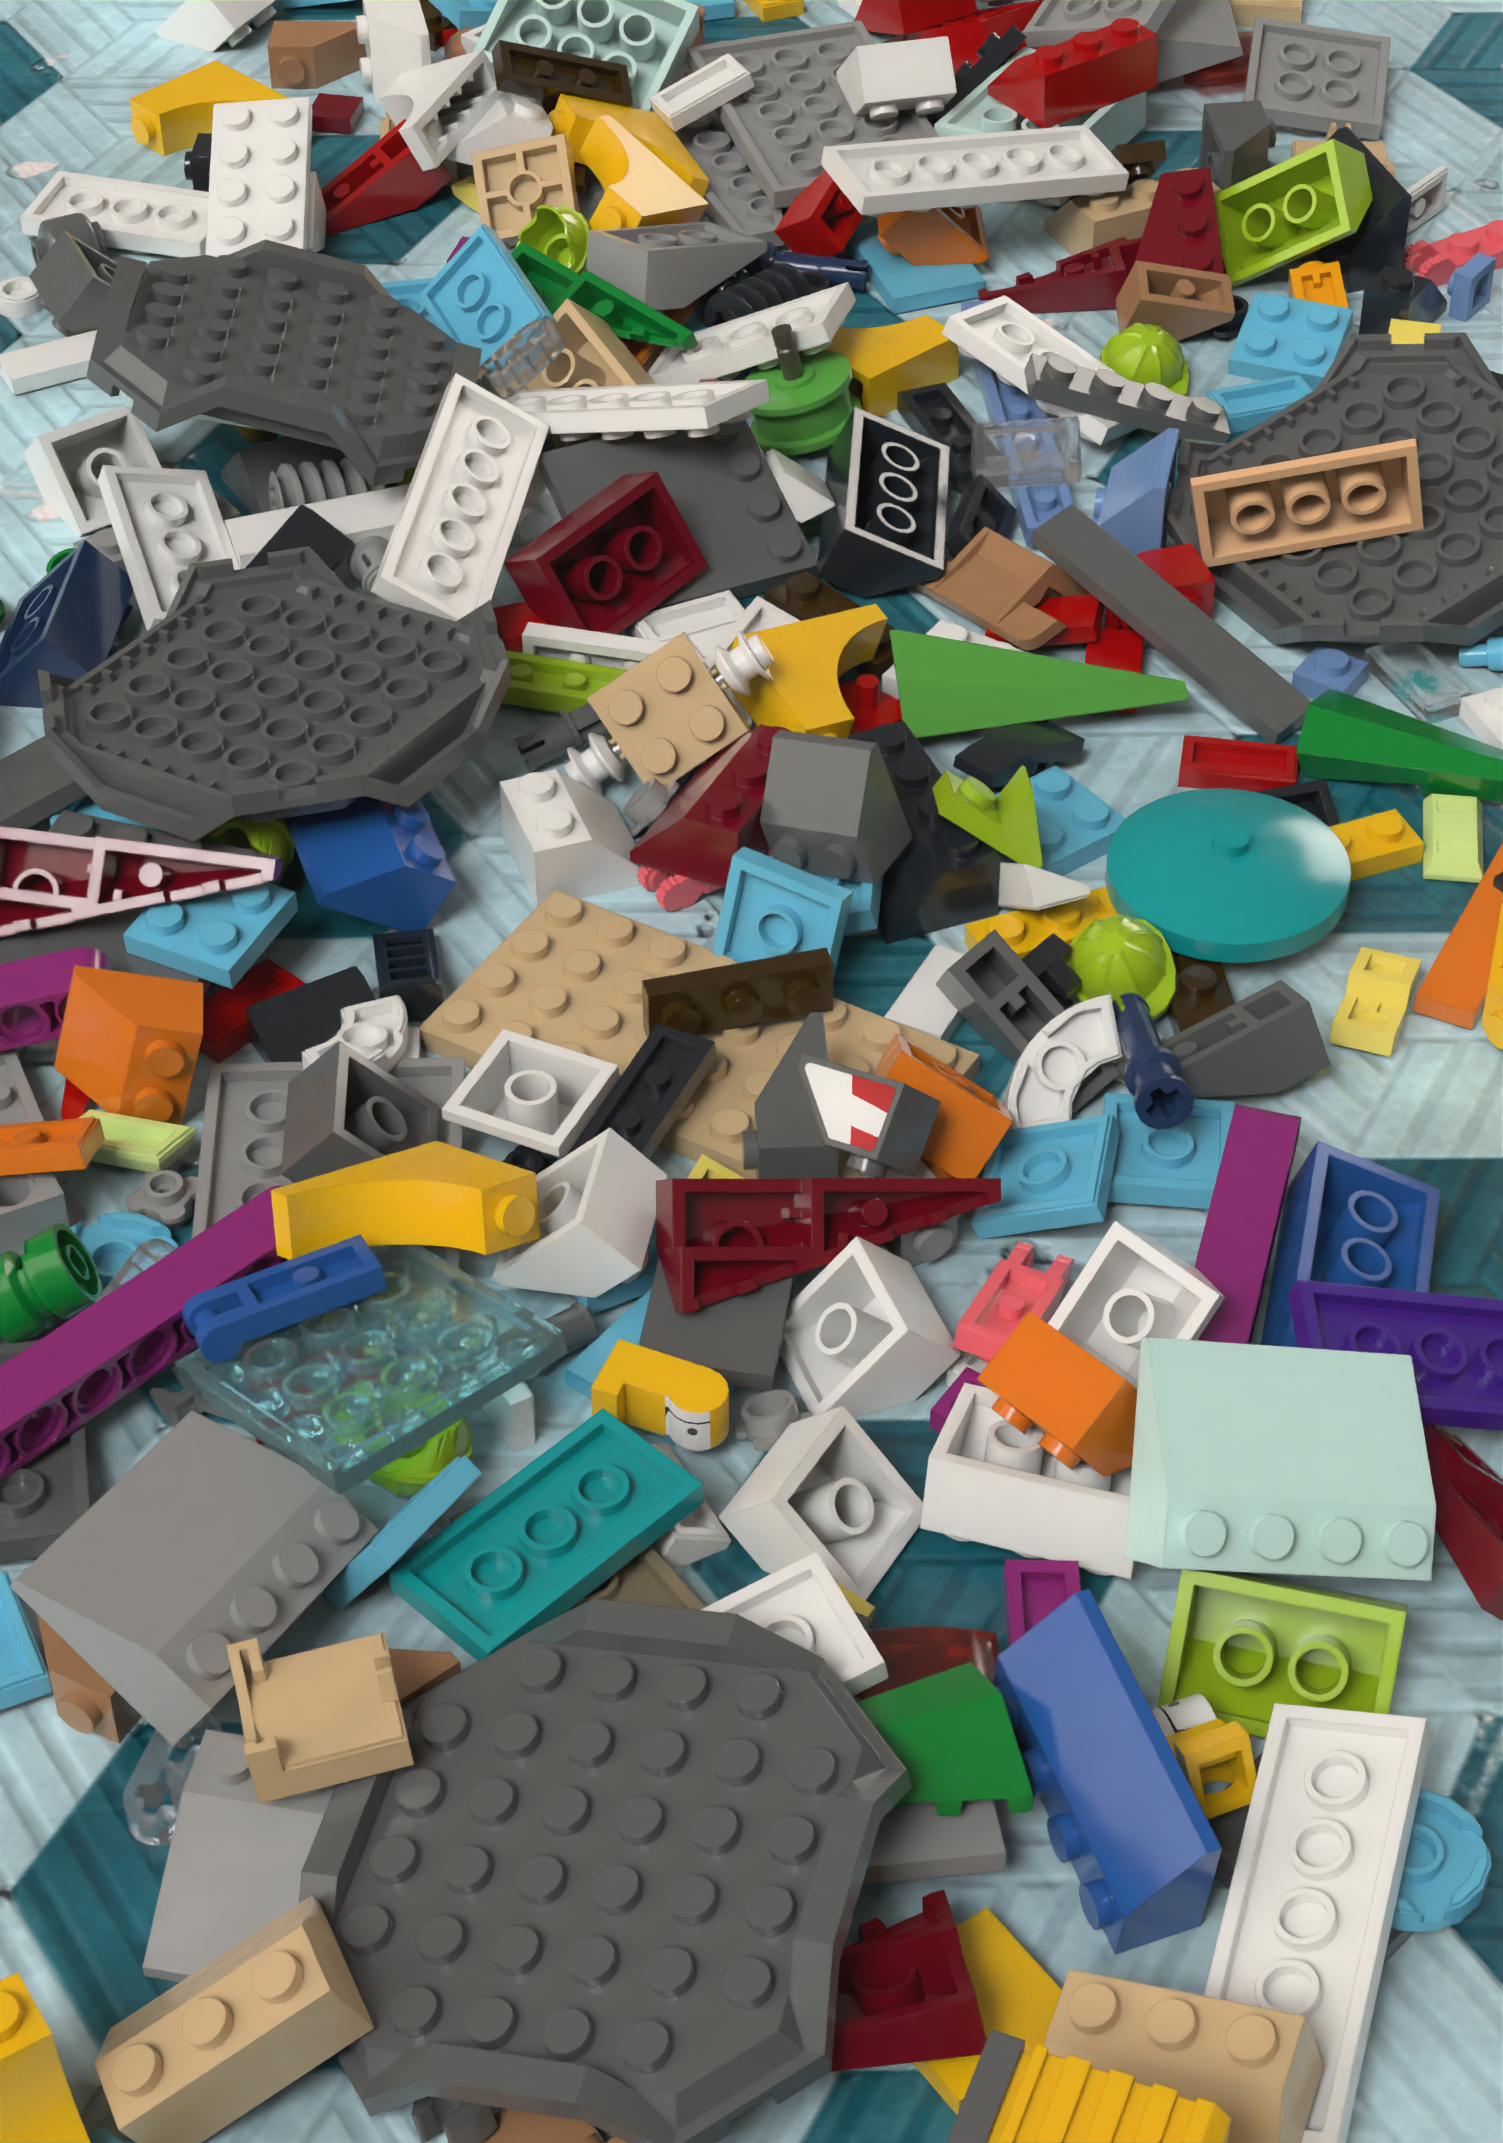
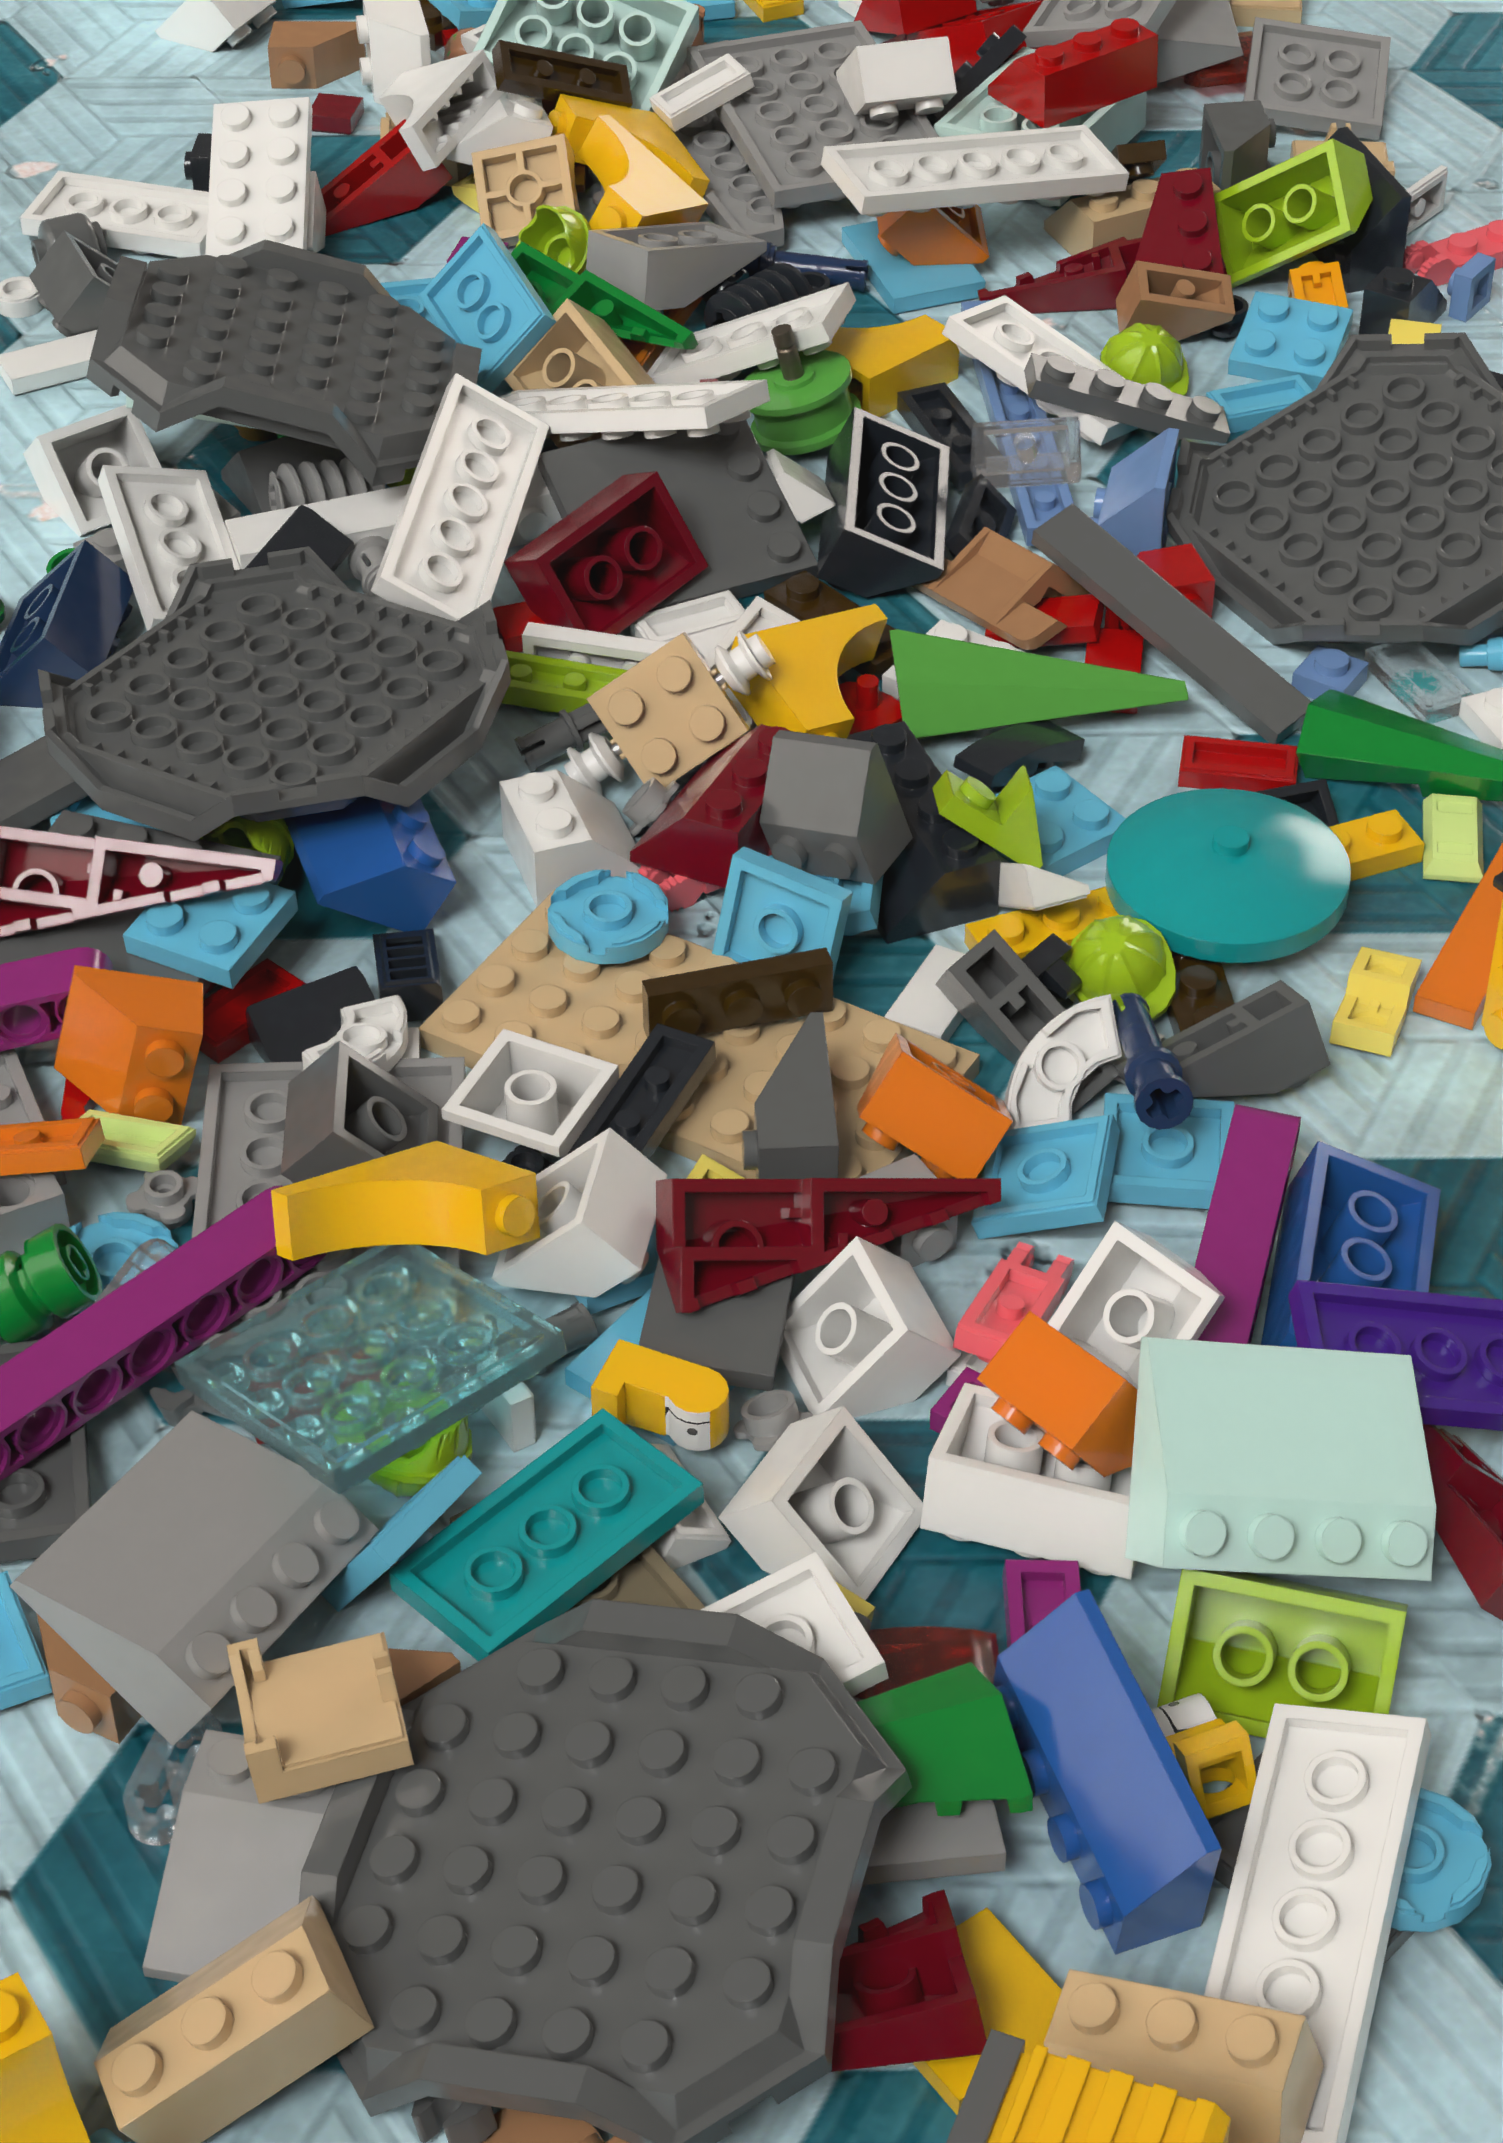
(178, 110): yellow arch -> none
(282, 1297): blue plate -> none
(521, 358): clear beam -> none
(608, 917): none -> medium azure tile
(819, 219): red slope -> none
(869, 1116): slope -> none
(1308, 503): light nougat slope -> none

